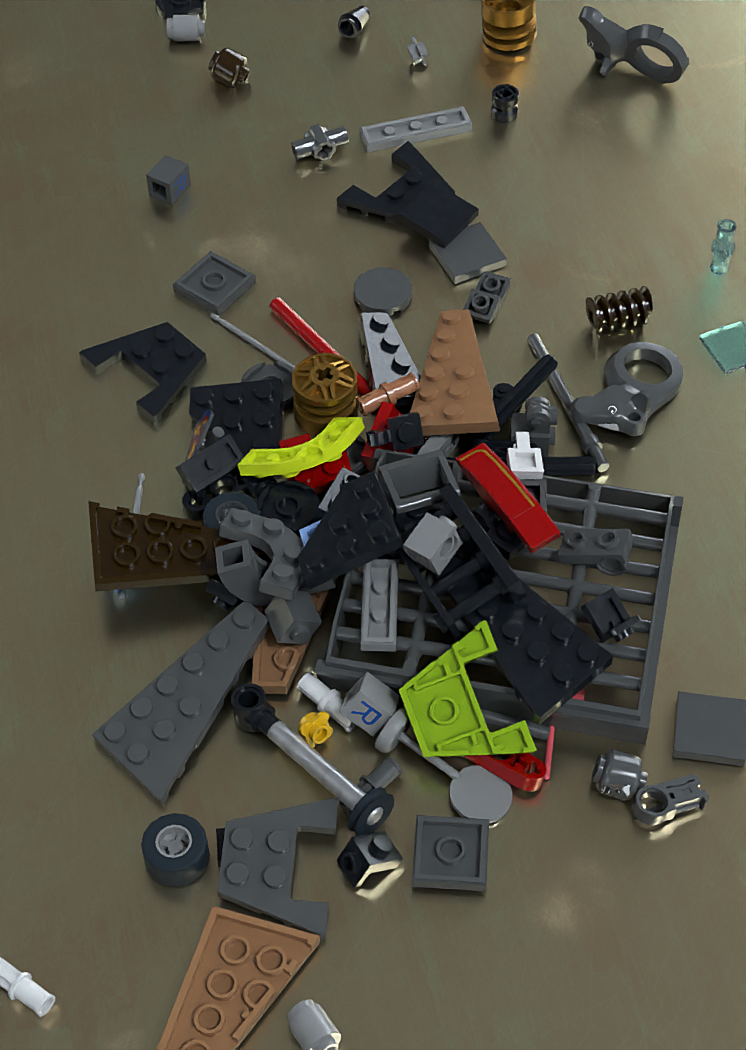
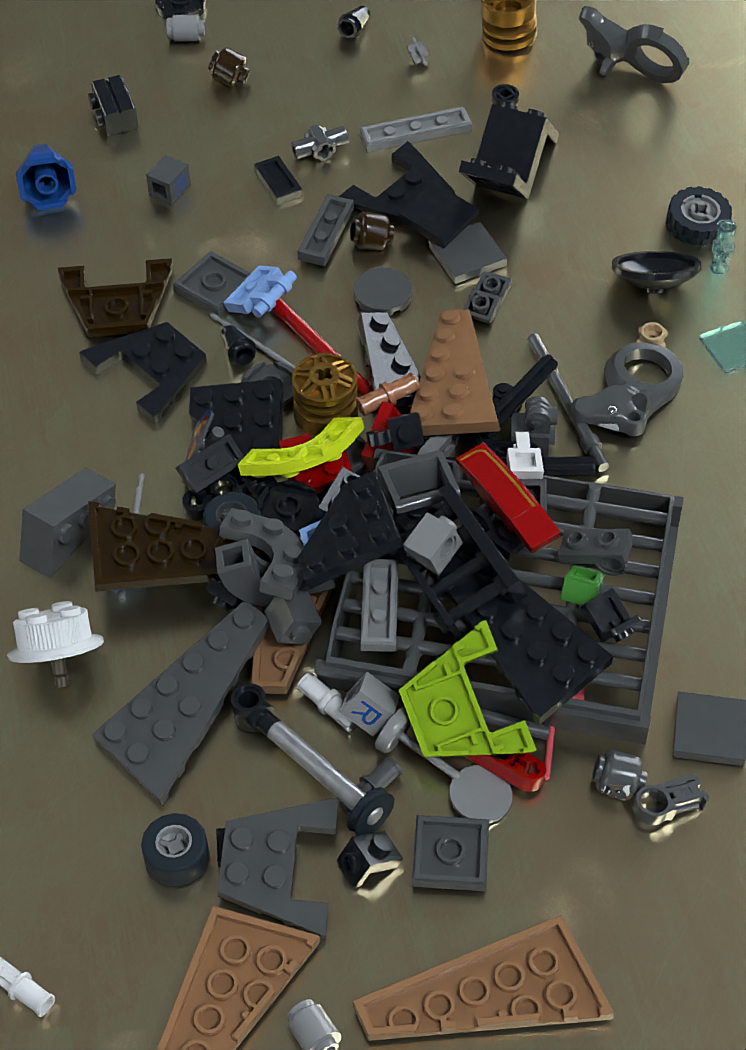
(45, 178): none -> blue cone
(53, 637): none -> white piece
(61, 520): none -> dark grey wedge
(113, 105): none -> black brick
(116, 307): none -> dark brown wing
(238, 346): none -> black cone
(260, 291): none -> light blue plate
(278, 180): none -> black tile
(315, 728): yellow plate -> none
(325, 230): none -> dark grey plate
(371, 231): none -> dark brown head
(509, 984): none -> medium nougat wing
(510, 150): none -> black bracket
(581, 585): none -> bright green slope
(619, 308): dark brown piece -> none
(652, 333): none -> tan plate
(656, 269): none -> black dish
(695, 215): none -> black wheel

